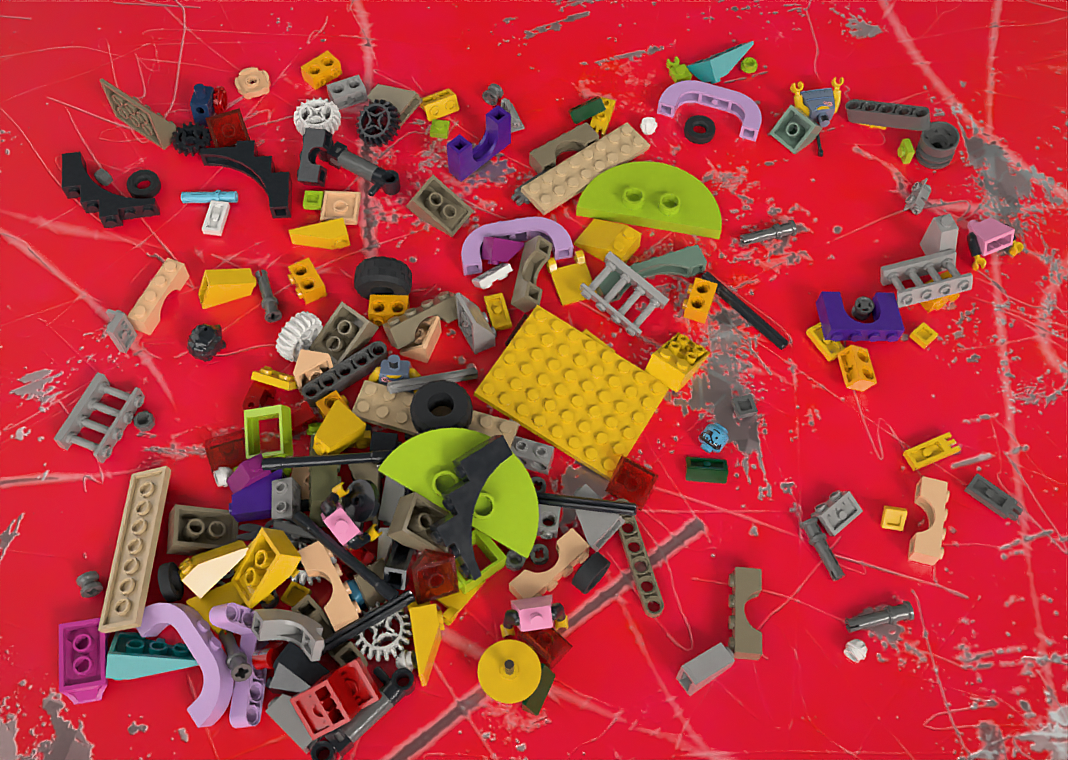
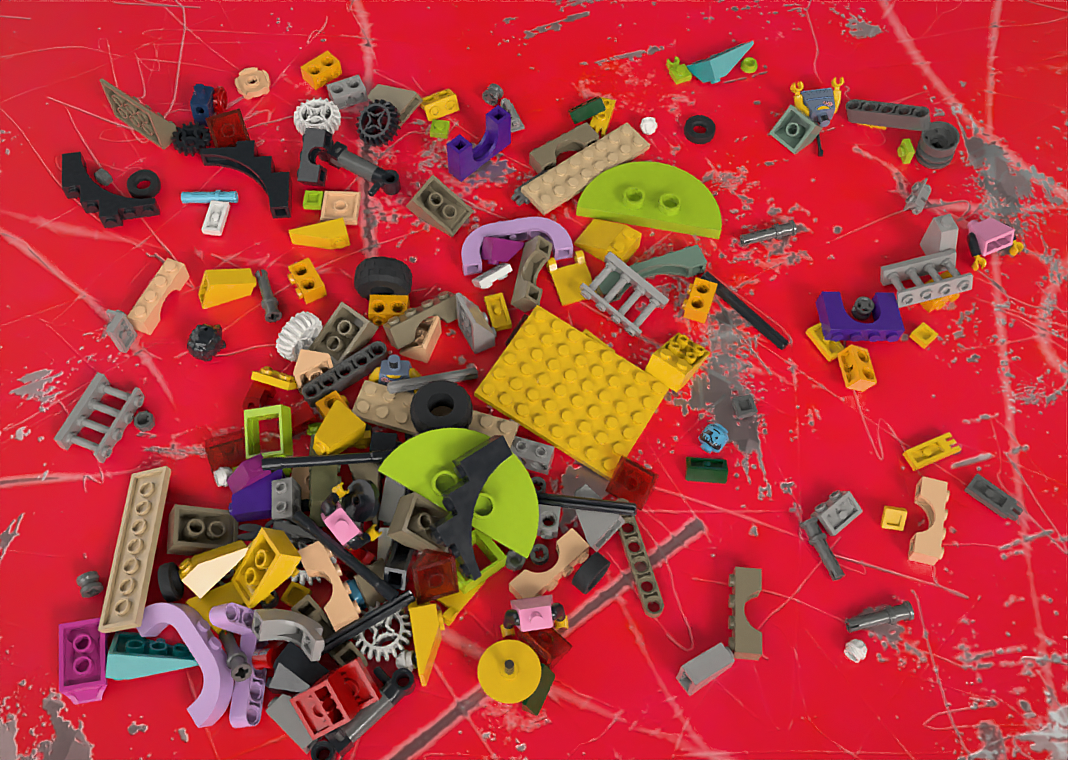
(714, 97): lavender arch -> none

